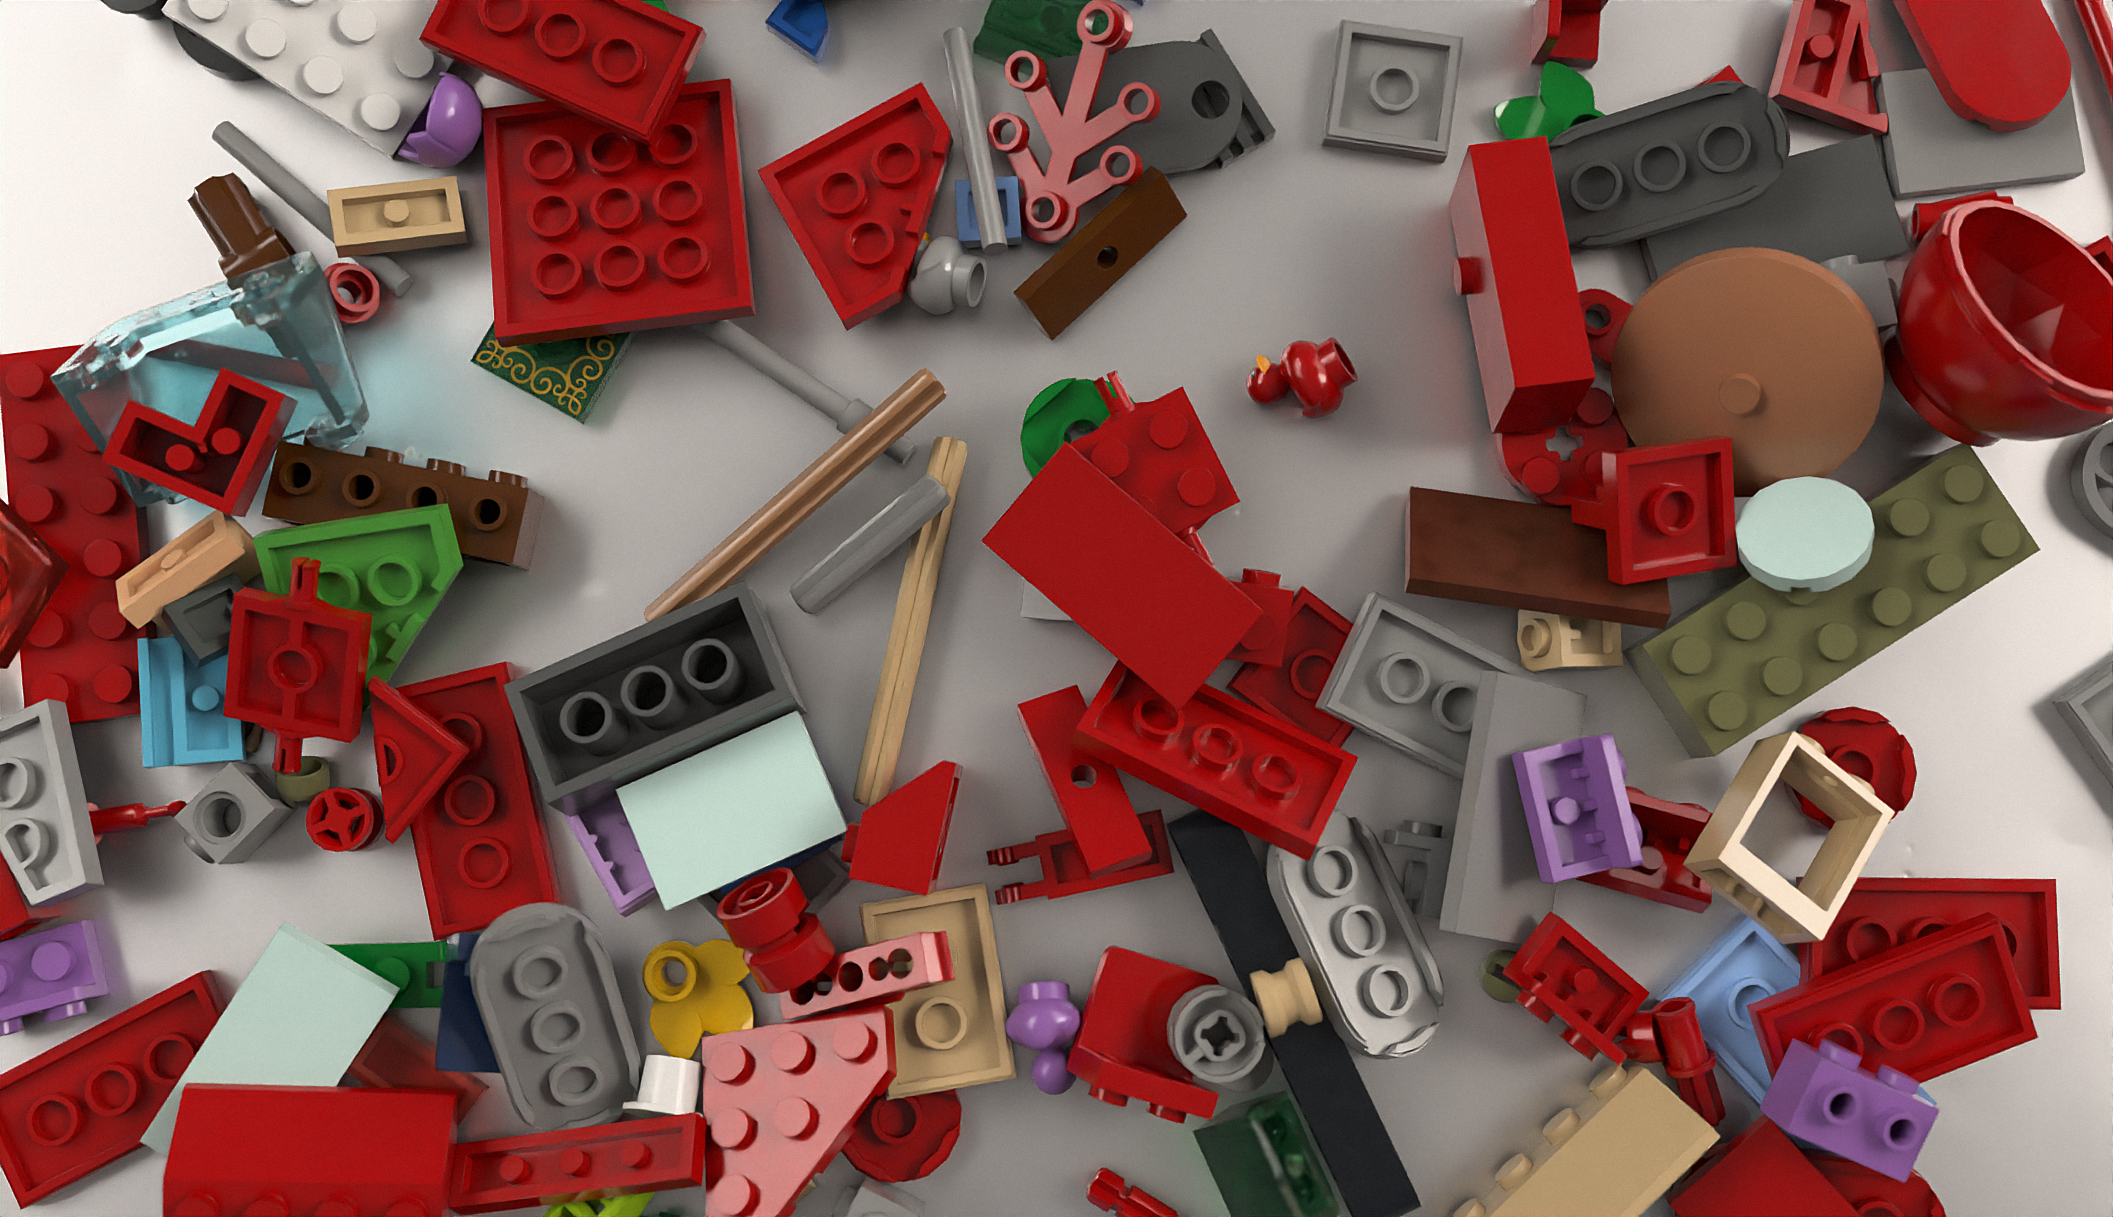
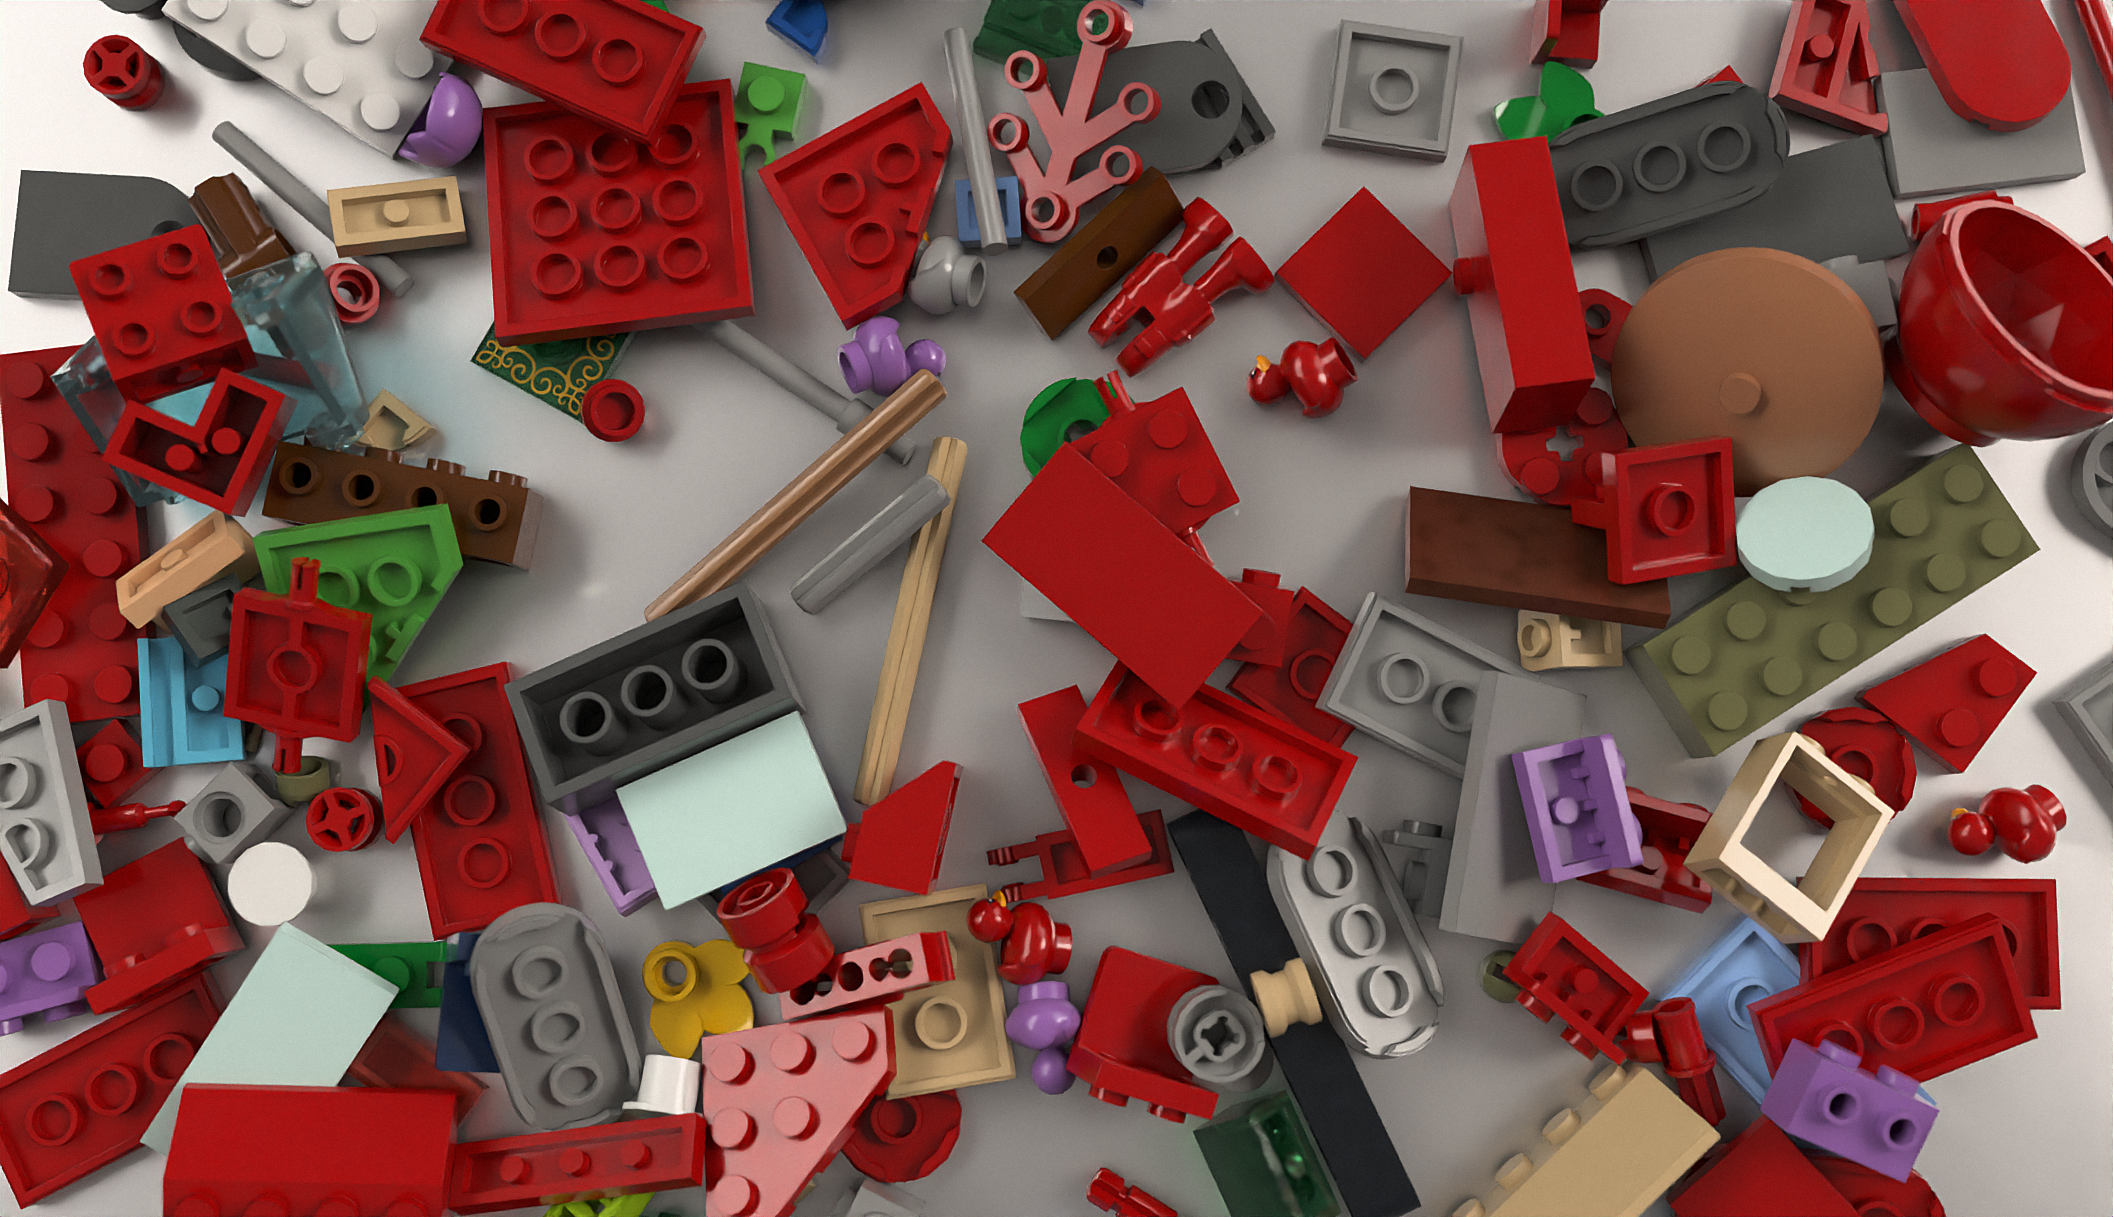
(80, 216): none -> dark grey tile
(108, 68): none -> red wheel
(114, 763): none -> red plate
(155, 926): none -> red bracket
(162, 314): none -> red bracket
(271, 884): none -> white piece
(393, 425): none -> tan tile
(612, 410): none -> red plate
(767, 108): none -> bright green plate
(879, 361): none -> medium lavender animal
(1028, 937): none -> red animal
(1167, 305): none -> red piece
(1362, 274): none -> red tile
(1952, 700): none -> red wing
(2013, 819): none -> red animal

